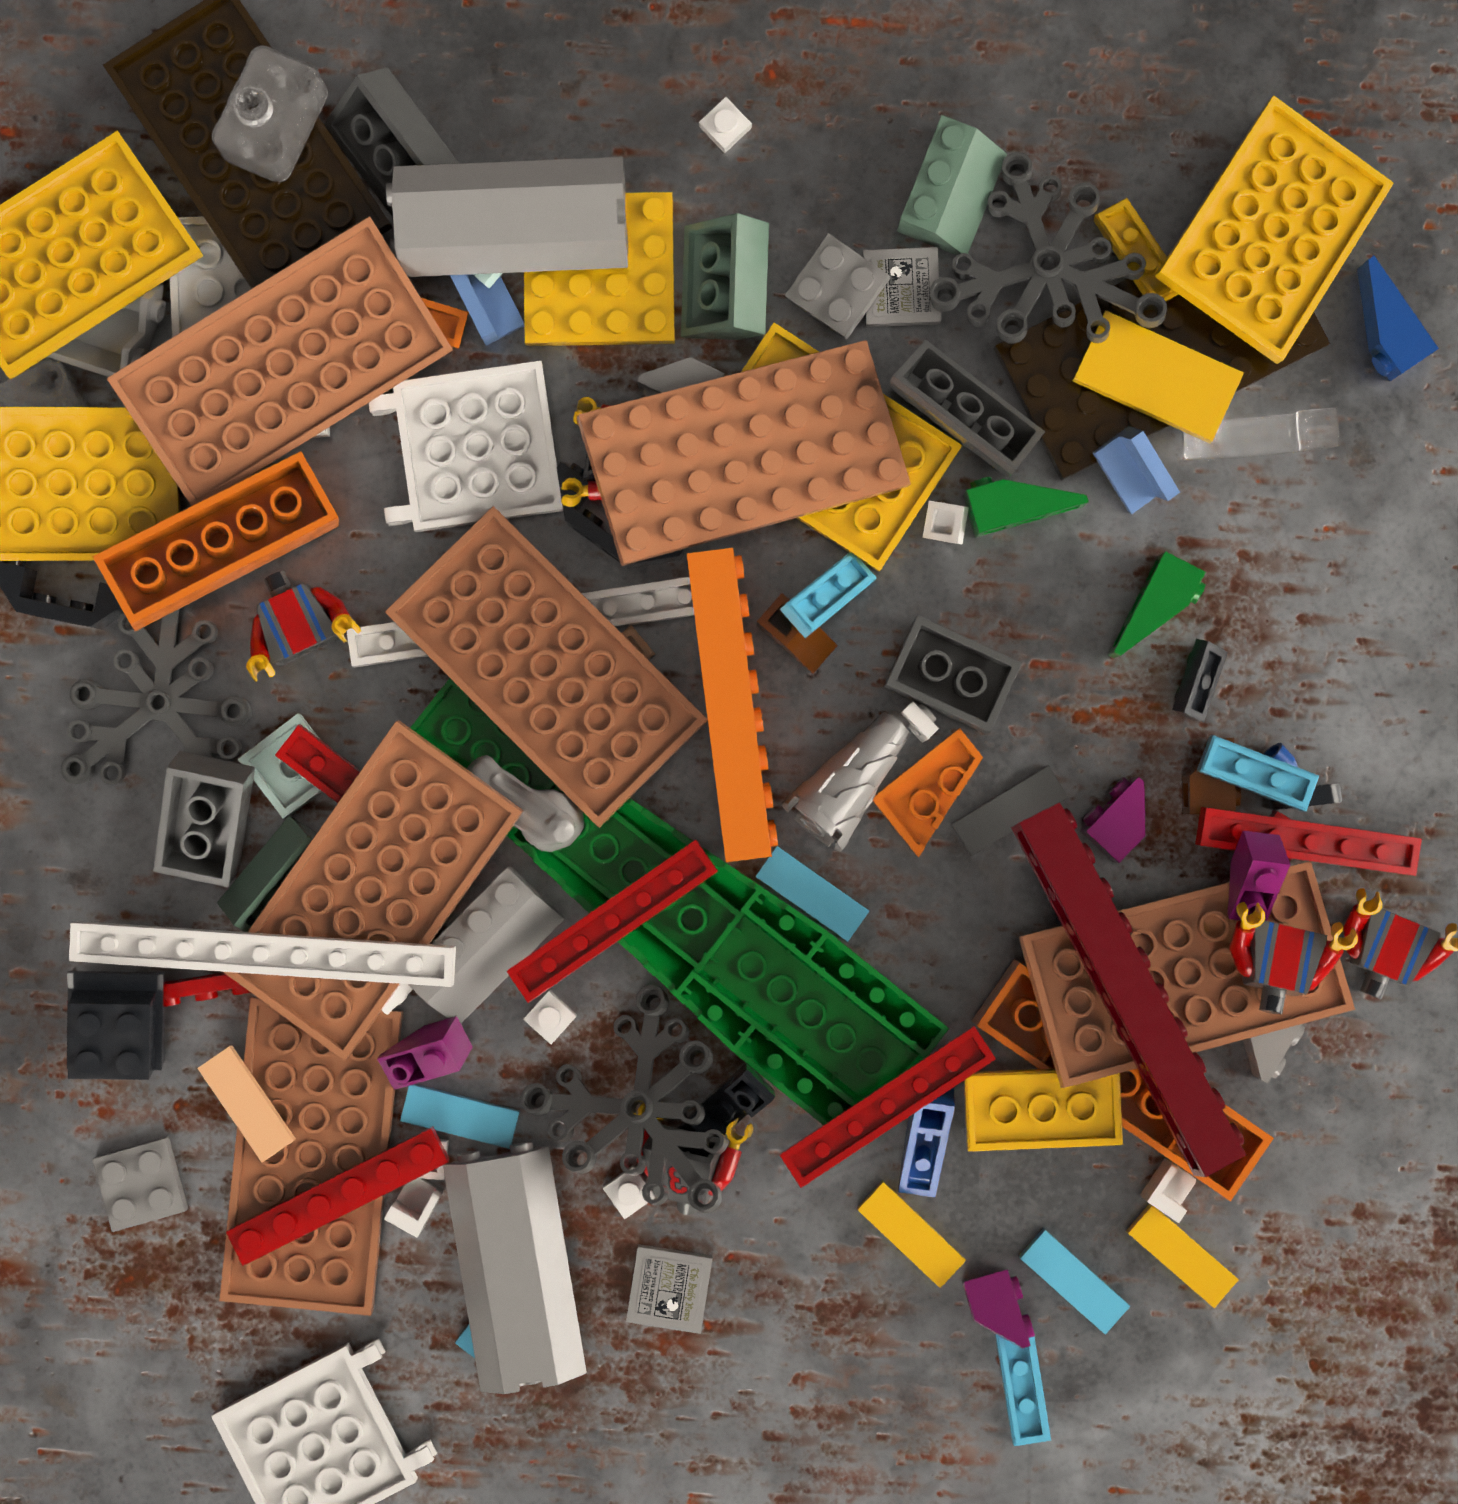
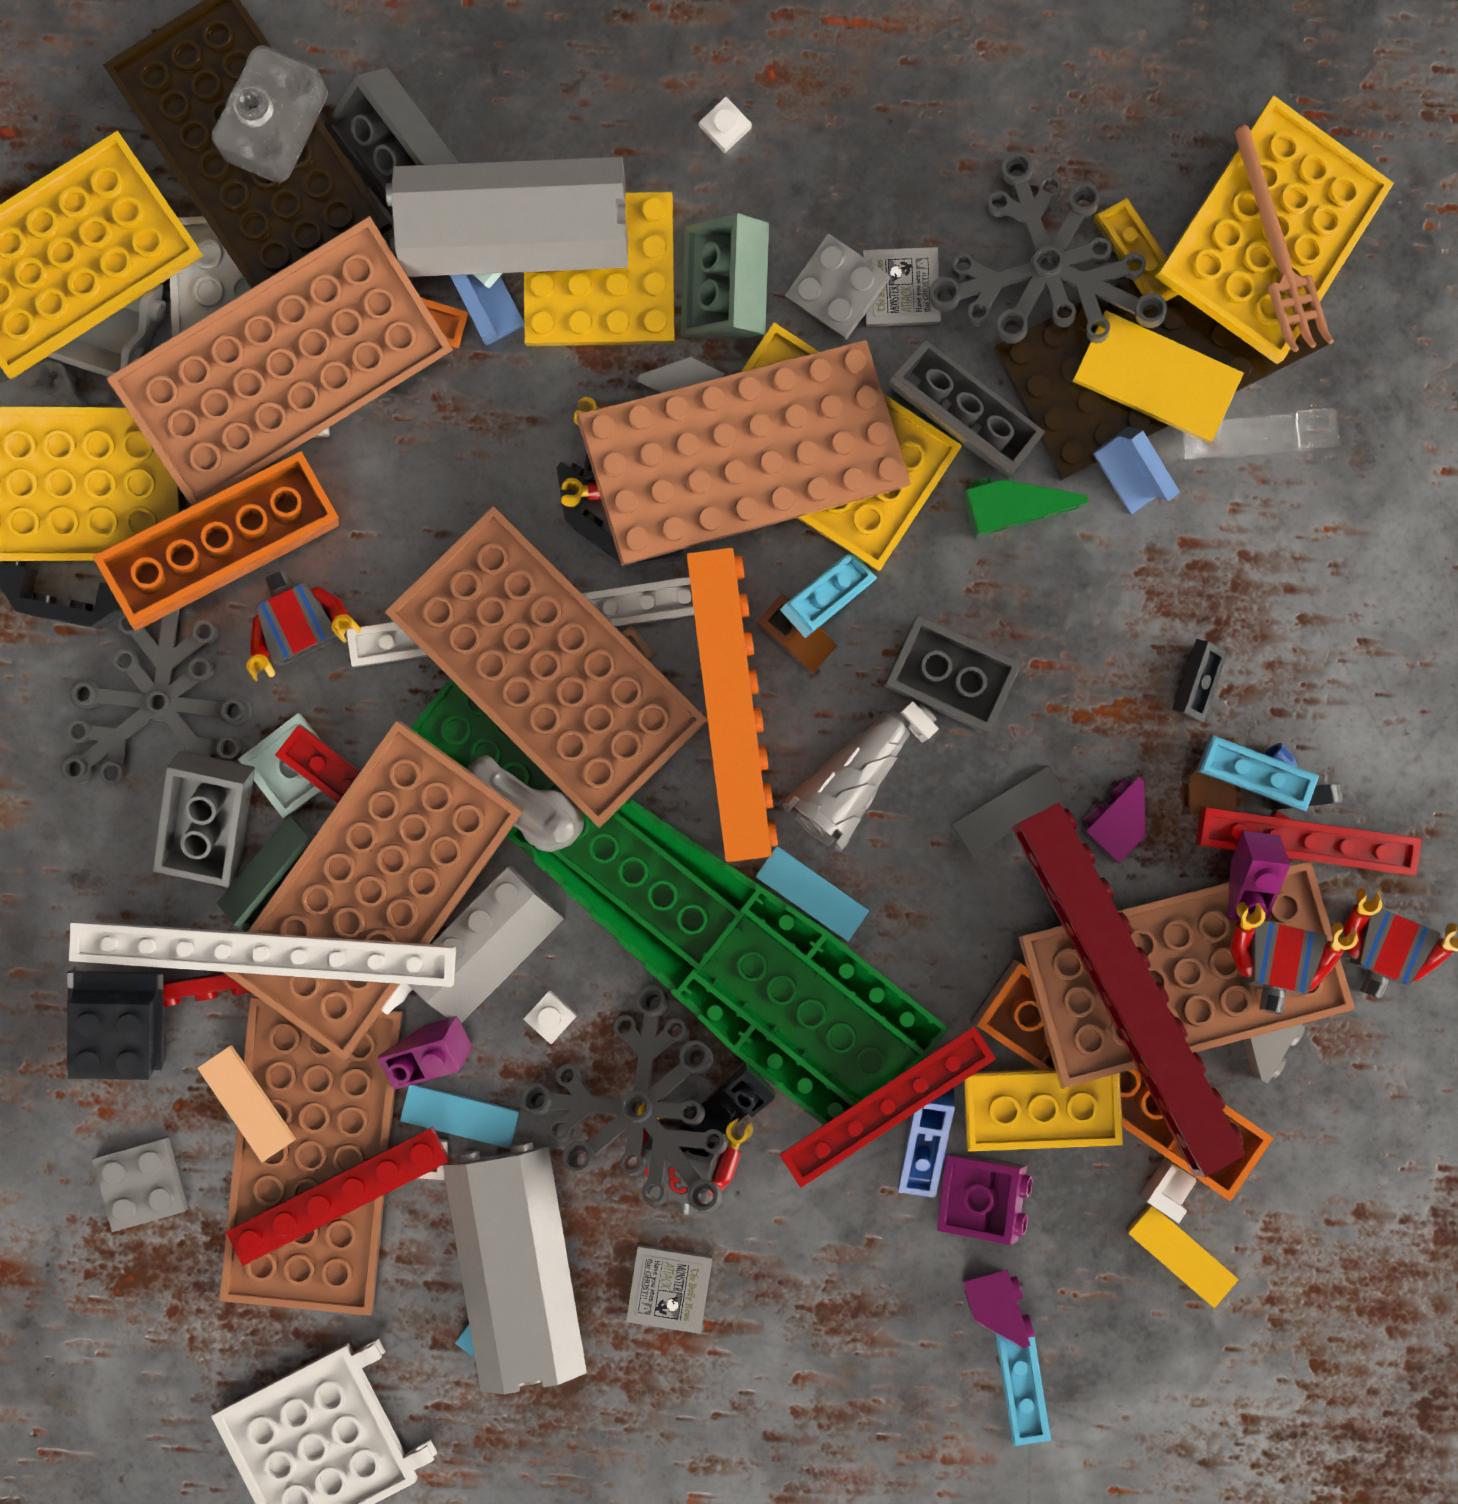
(414, 1206): white panel -> none
(474, 446): white plate -> none
(612, 921): red plate -> none
(626, 1192): white plate -> none
(911, 1234): yellow tile -> none
(927, 789): orange wing -> none
(945, 522): white plate -> none
(952, 187): sand green slope -> none
(984, 1199): none -> magenta plate
(1074, 1281): medium azure tile -> none
(1164, 594): green slope -> none
(1288, 280): none -> nougat piece
(1392, 328): blue slope -> none

